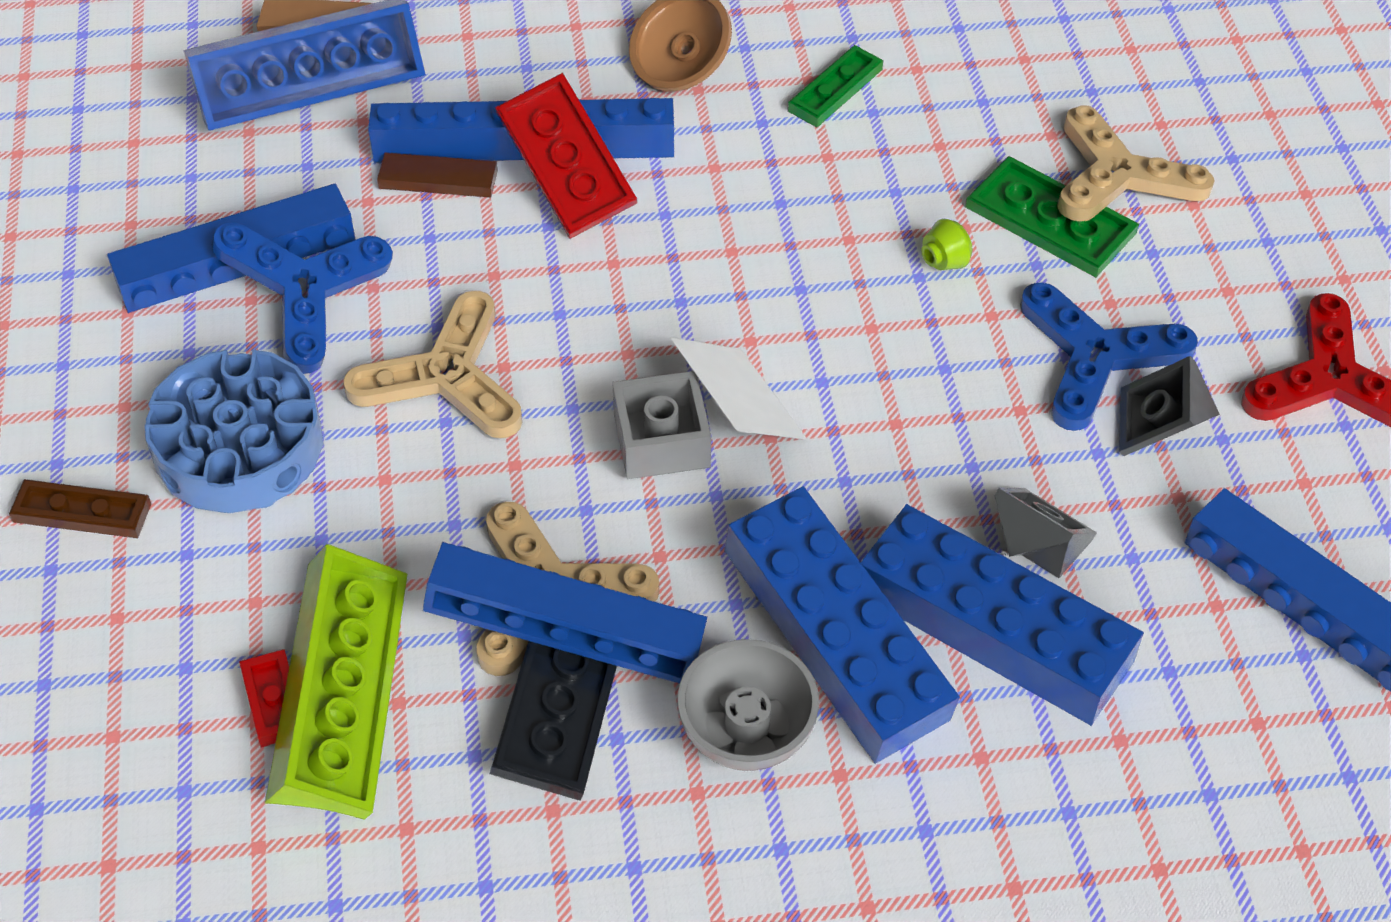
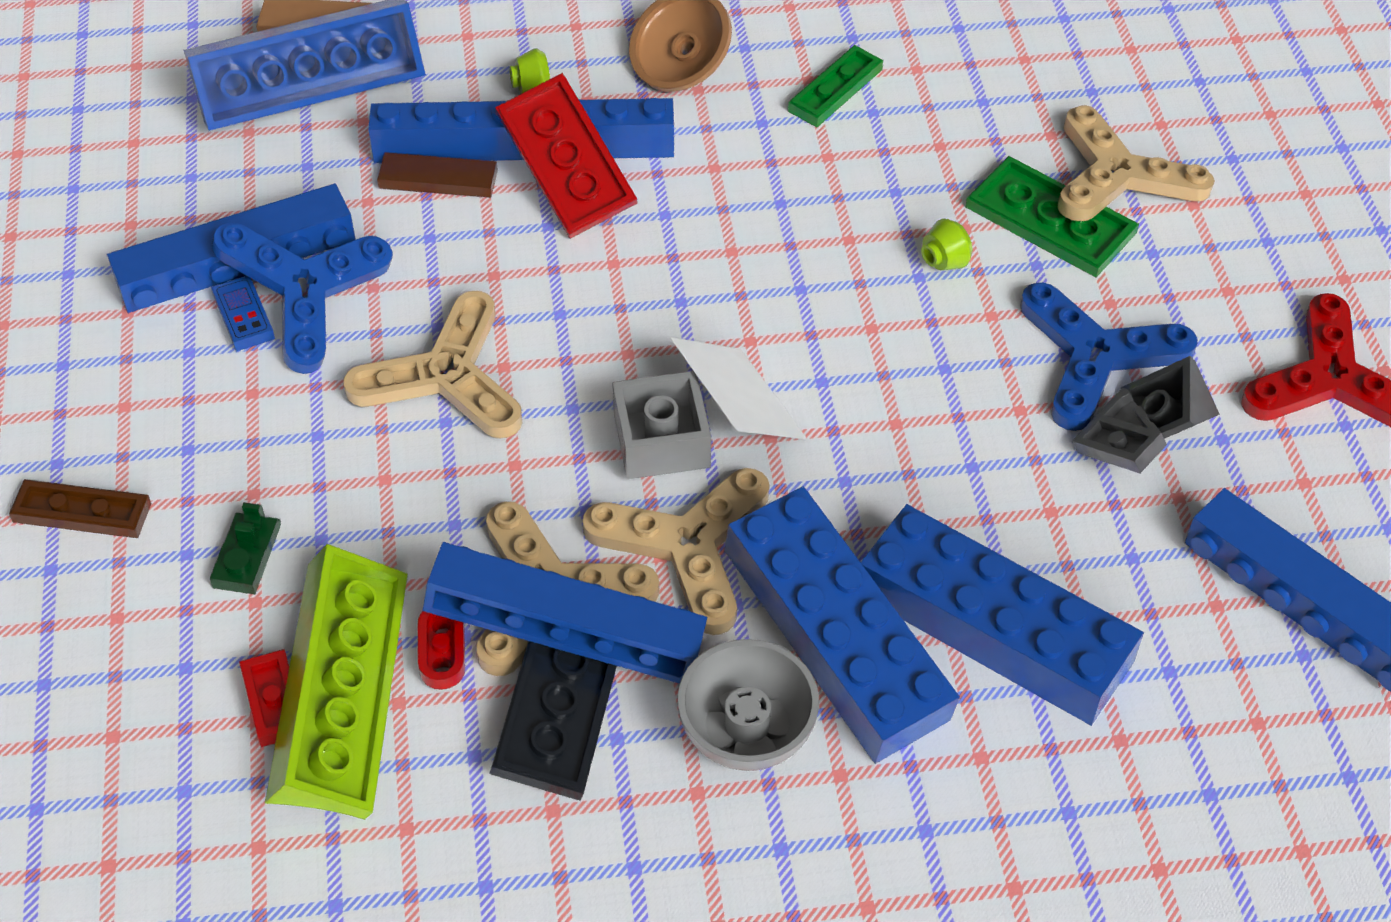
(234, 430): medium blue brick -> none
(243, 313): none -> blue tile
(245, 551): none -> dark green plate
(440, 650): none -> red plate
(529, 70): none -> lime cone
(660, 535): none -> tan piece
(1040, 530): dark grey slope -> none
(1121, 435): none -> flat silver wing

